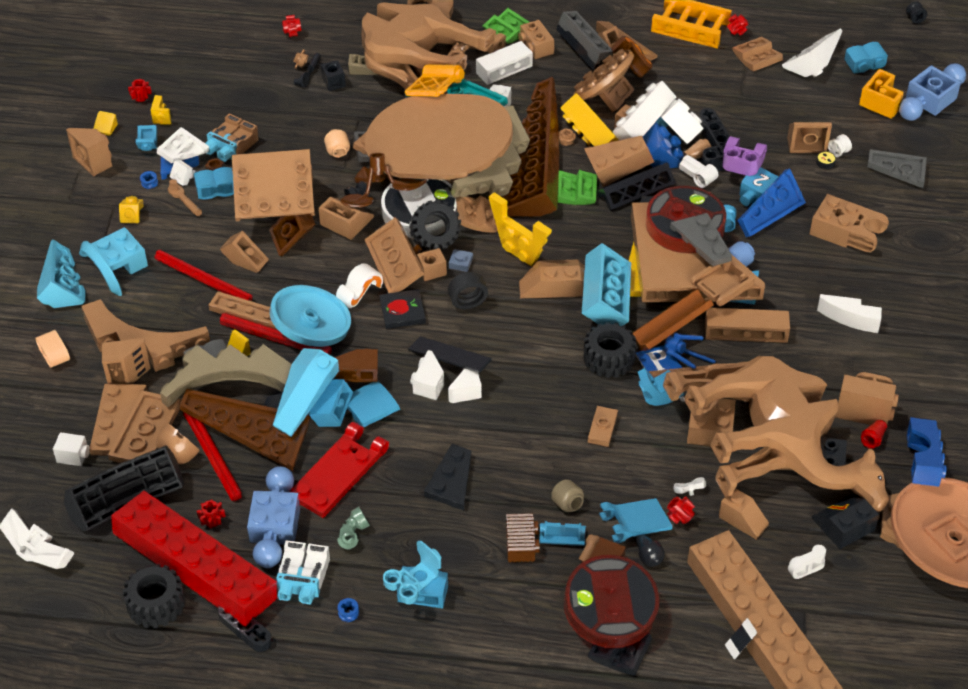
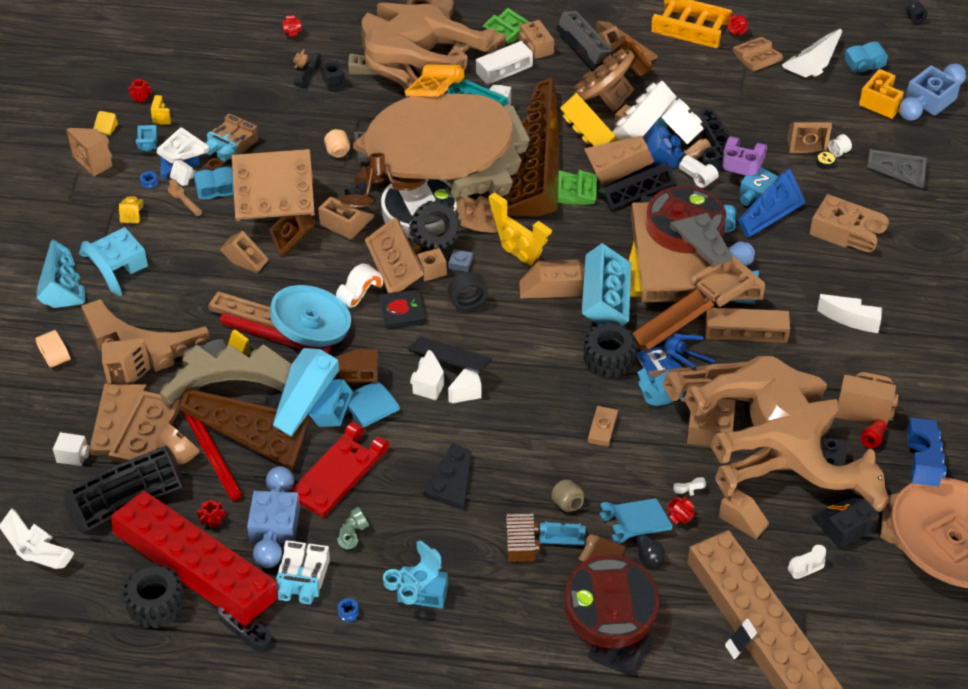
(201, 275): red axle -> none
(566, 137): medium nougat plate -> none

